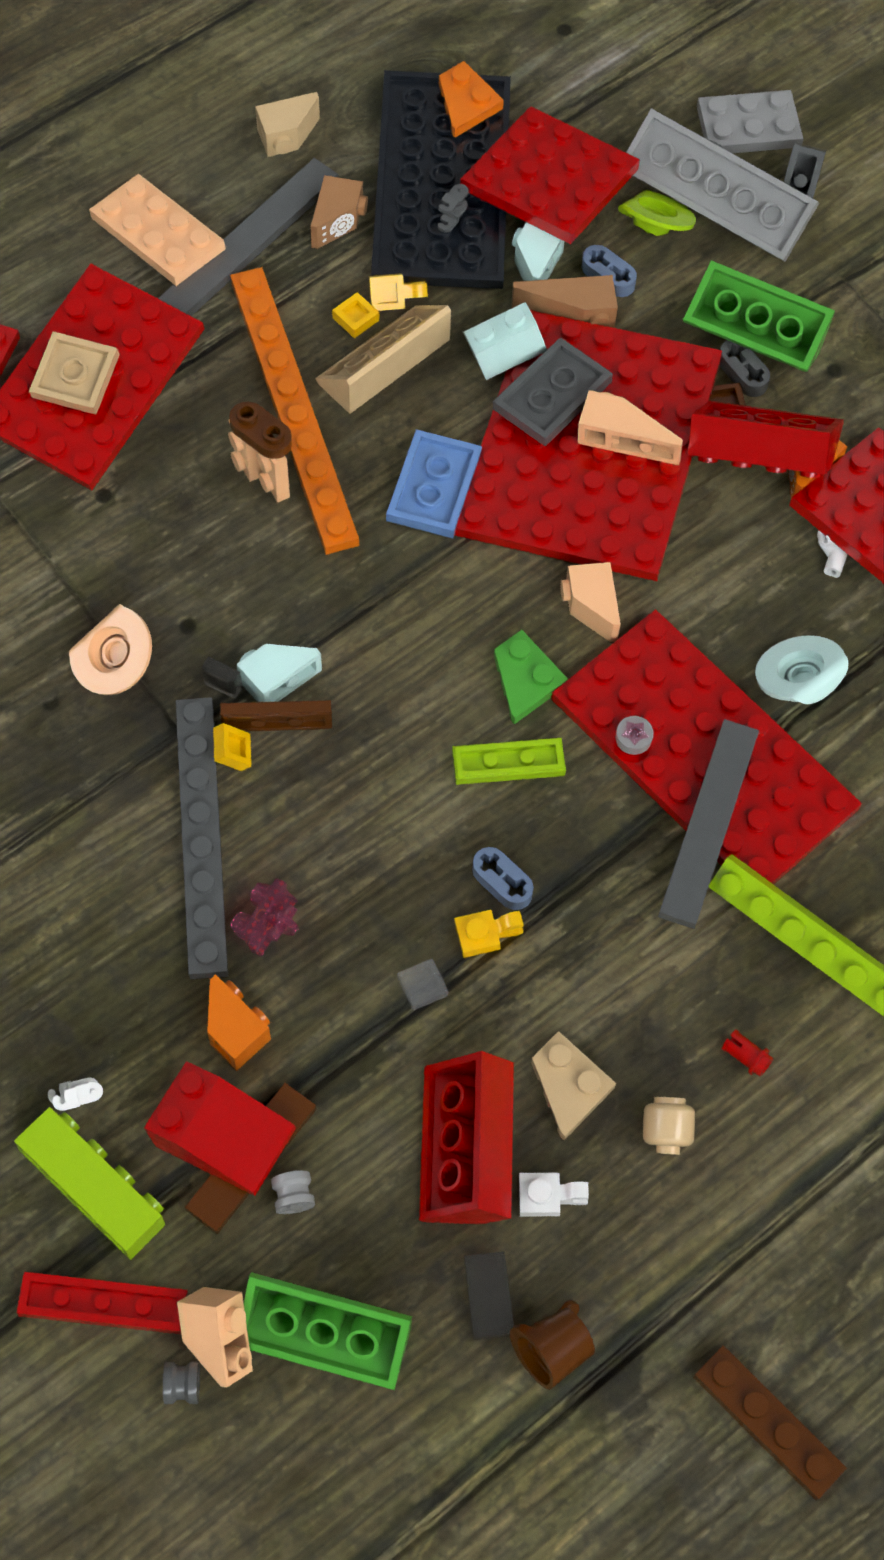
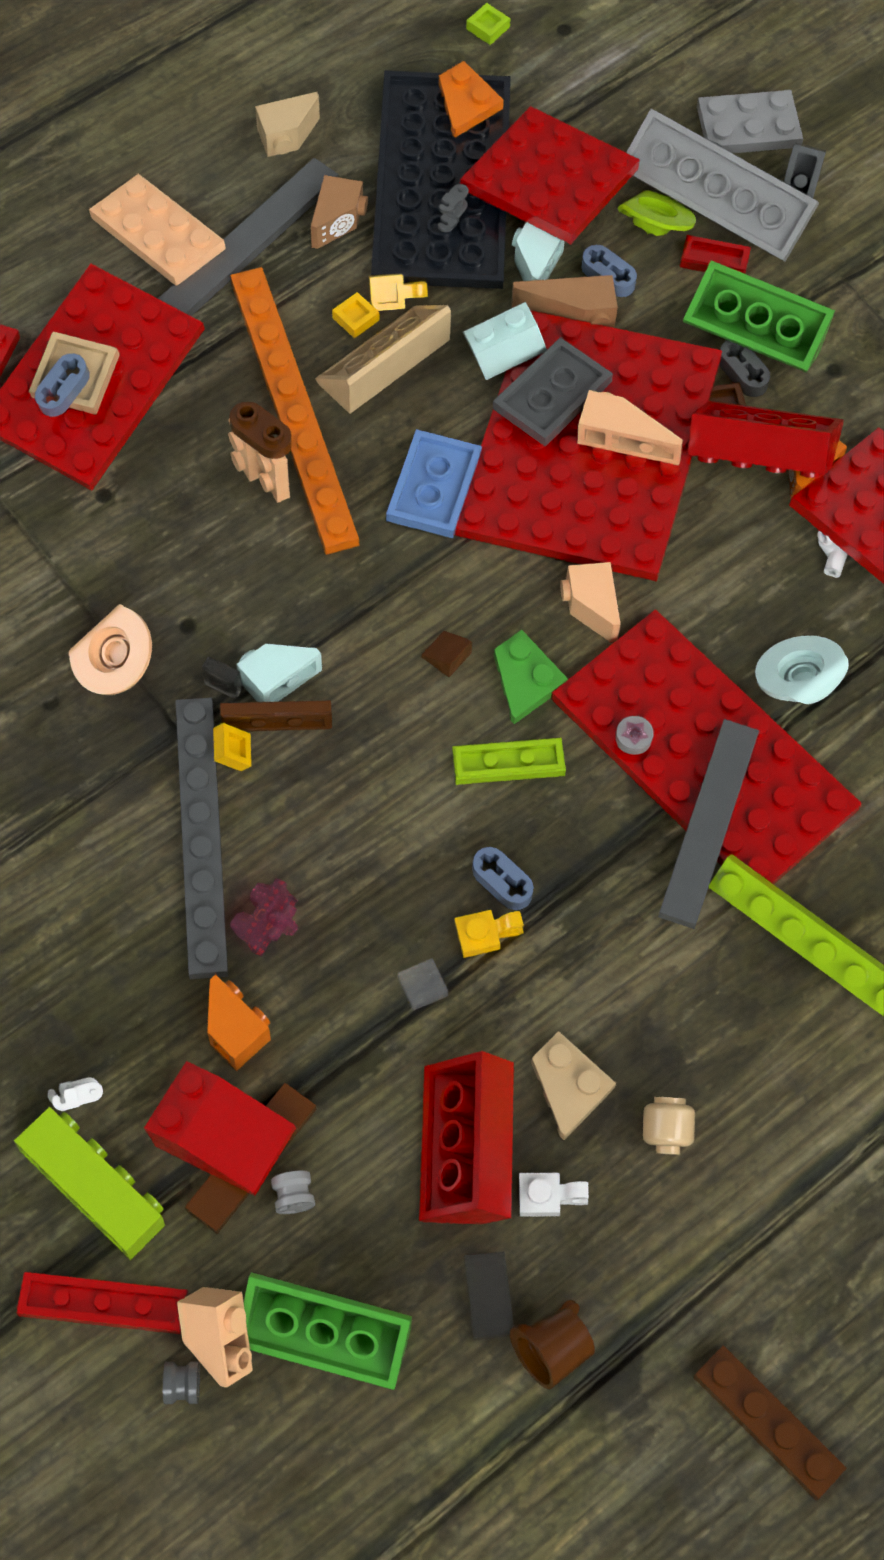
(61, 384): none -> sand blue beam
(448, 652): none -> reddish brown slope
(488, 23): none -> lime plate
(700, 251): none -> red tile
(748, 1053): red pin -> none

